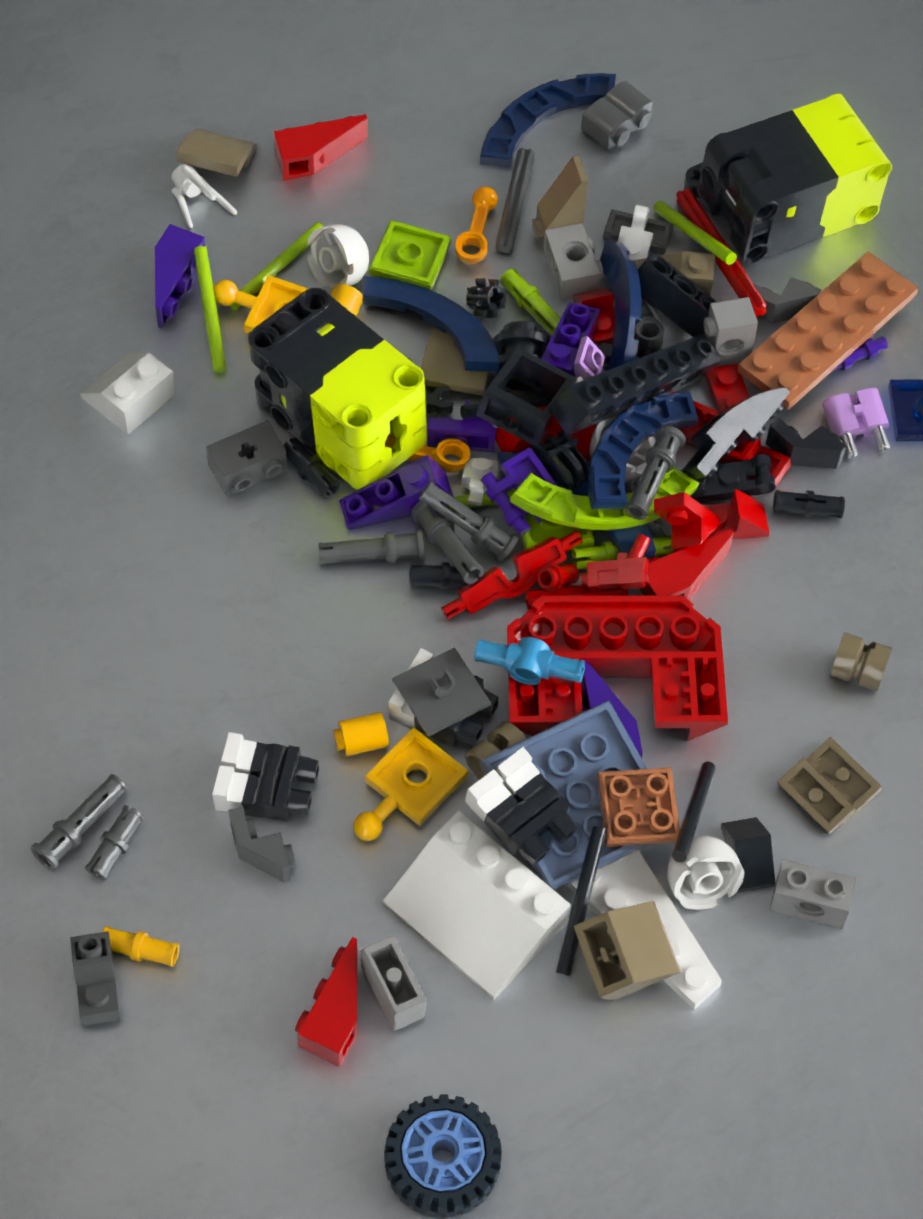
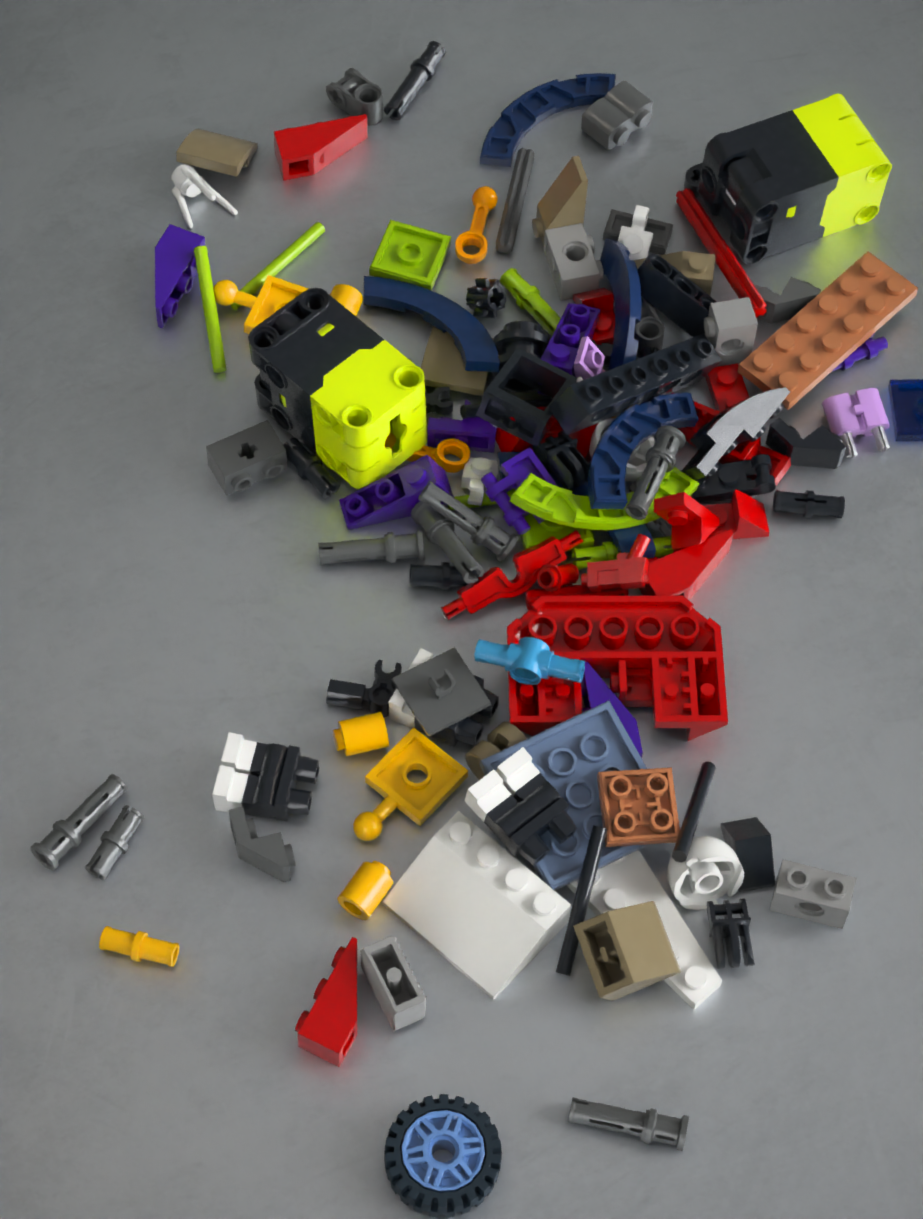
(95, 978): dark grey slope -> none
(131, 390): white slope -> none
(337, 255): white cylinder -> none
(357, 96): none -> dark grey piece
(358, 696): none -> black bar
(366, 889): none -> yellow brick
(421, 71): none -> black pin
(632, 685): none -> red bracket
(647, 1125): none -> dark grey pin
(695, 232): lime bar -> none
(730, 929): none -> black arm
(830, 785): dark tan slope -> none
(860, 661): dark tan wheel -> none

